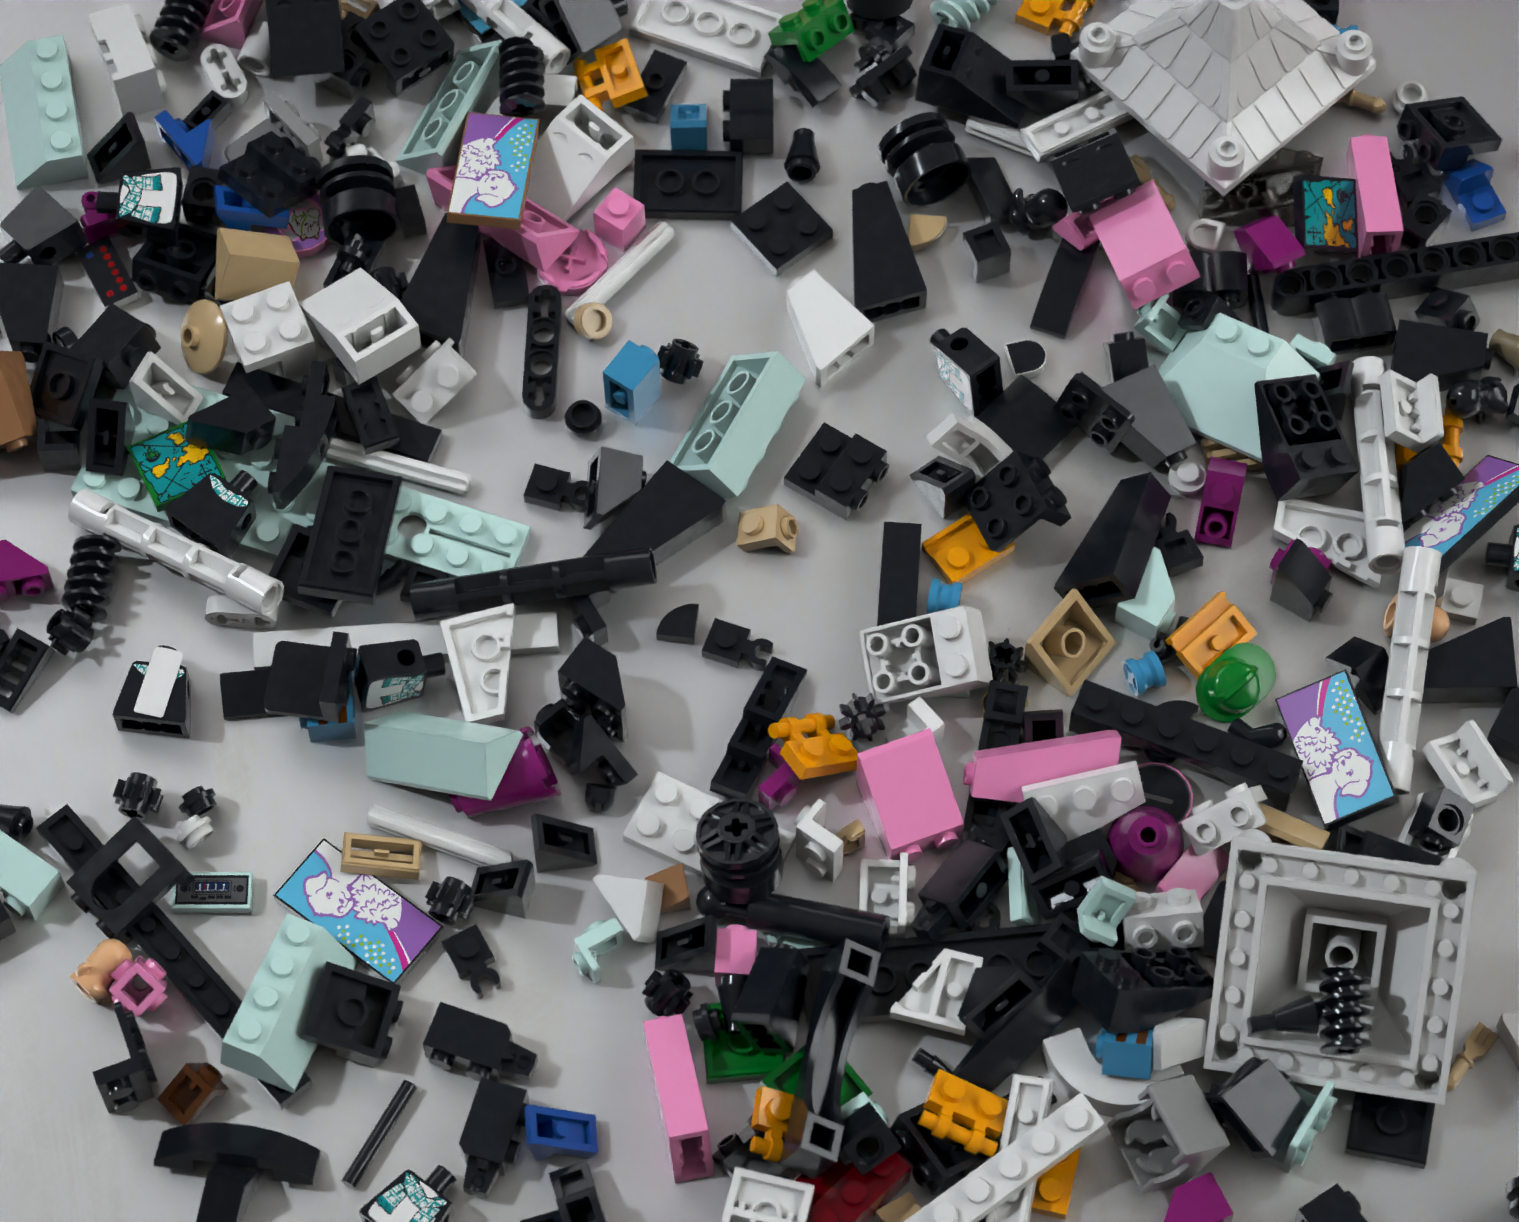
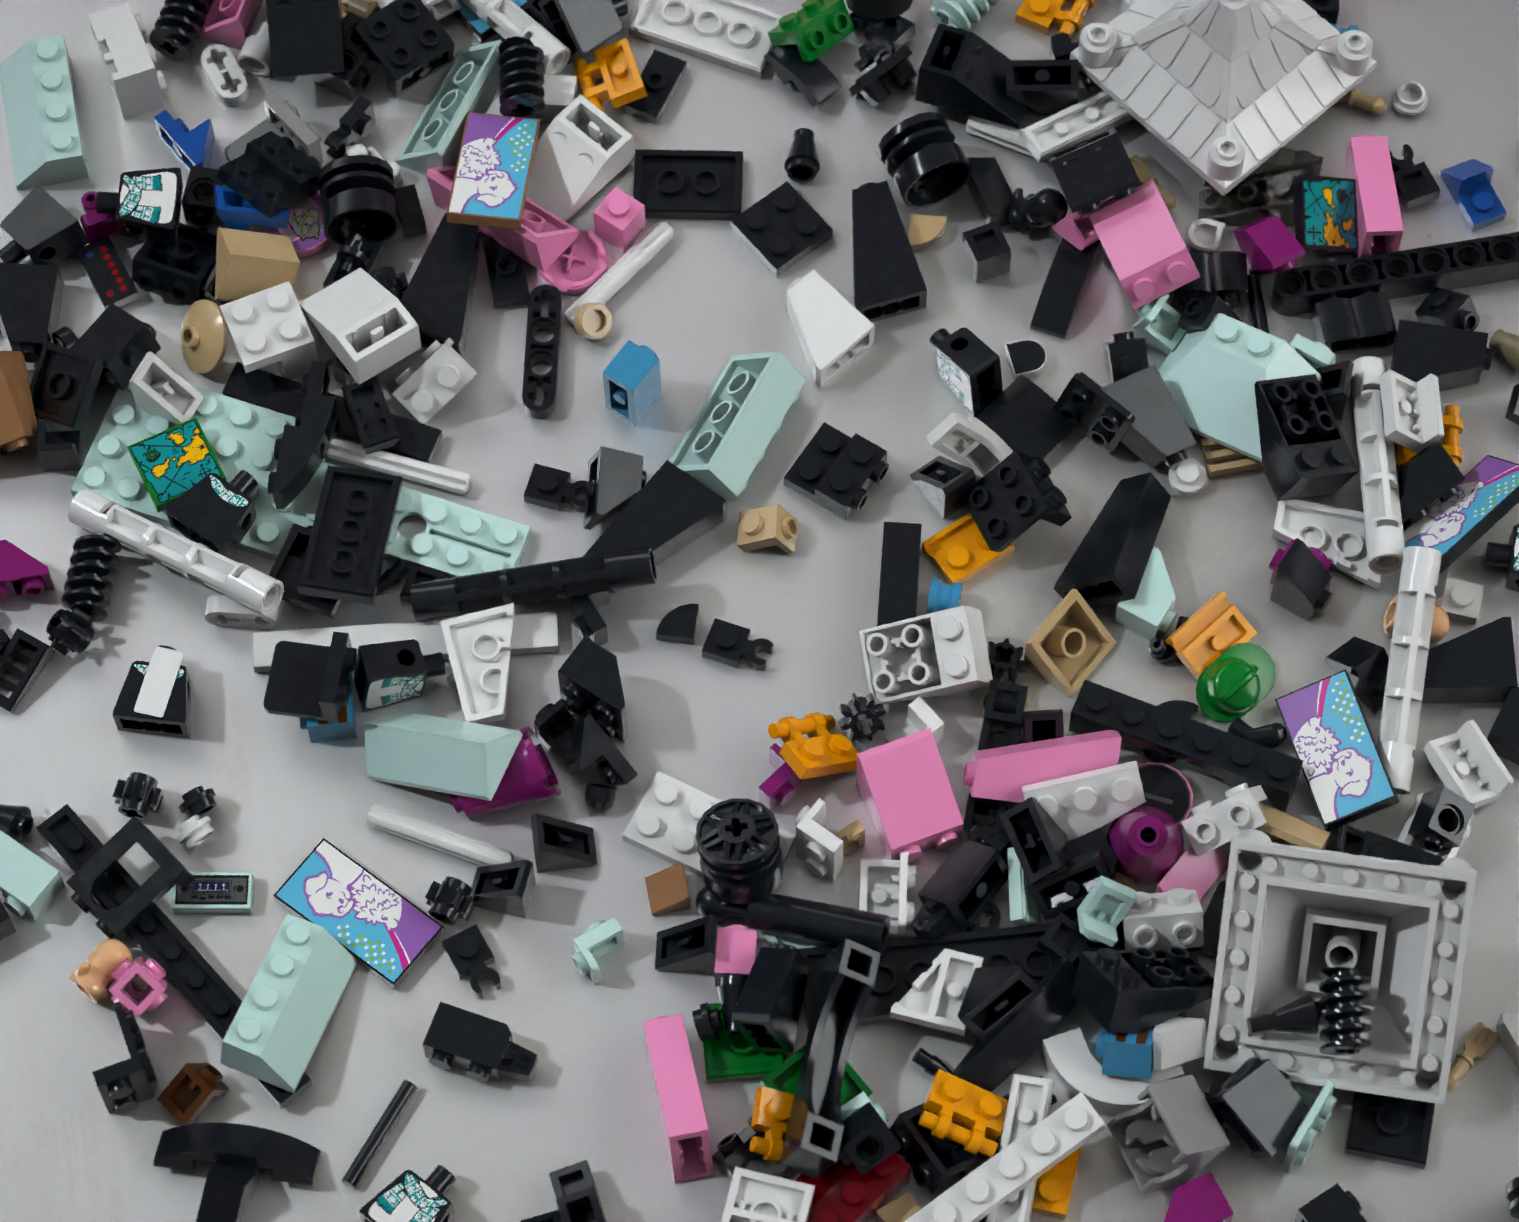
(108, 436): black slope -> none
(119, 151): black slope -> none
(211, 107): black piece -> none
(232, 424): black slope -> none
(244, 693): black slope -> none
(353, 1014): black plate -> none
(381, 861): tan tile -> none
(492, 1134): black hinge -> none
(560, 1132): blue slope -> none
(583, 418): black plate -> none
(635, 903): white slope -> none
(667, 993): black gear -> none
(679, 361): black gear -> none
(688, 127): dark azure slope -> none
(750, 115): black brick -> none
(751, 742): black slope -> none
(1144, 673): dark azure wheel -> none
(1177, 548): black plate -> none
(1220, 501): magenta slope -> none
(1426, 209): black brick -> none
(1446, 132): black plate -> none
(1477, 398): black animal -> none

